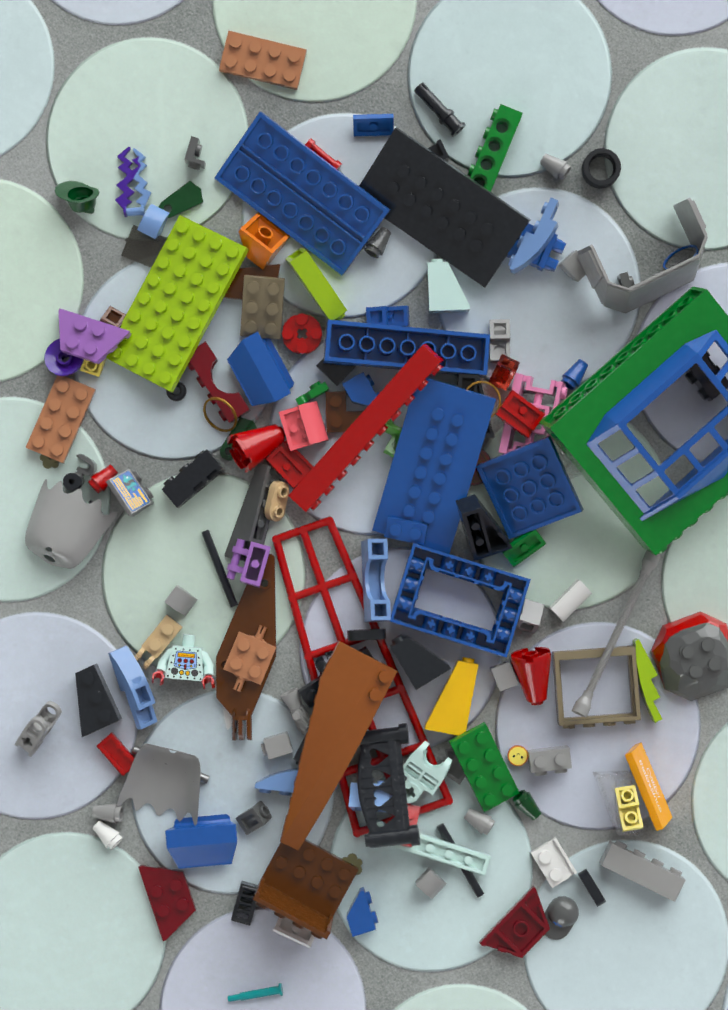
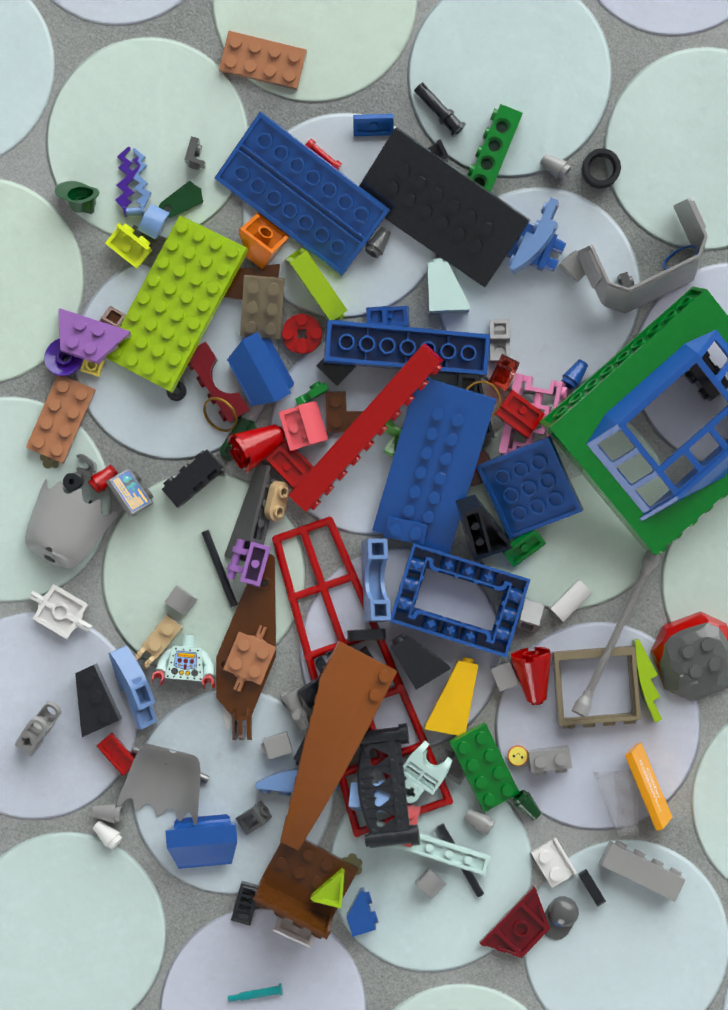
(60, 611): none -> white plate
(129, 246): none -> neon yellow bracket
(168, 897): dark red wing -> none
(331, 891): none -> lime slope
(360, 389): blue slope -> none
(628, 808): light yellow slope -> none

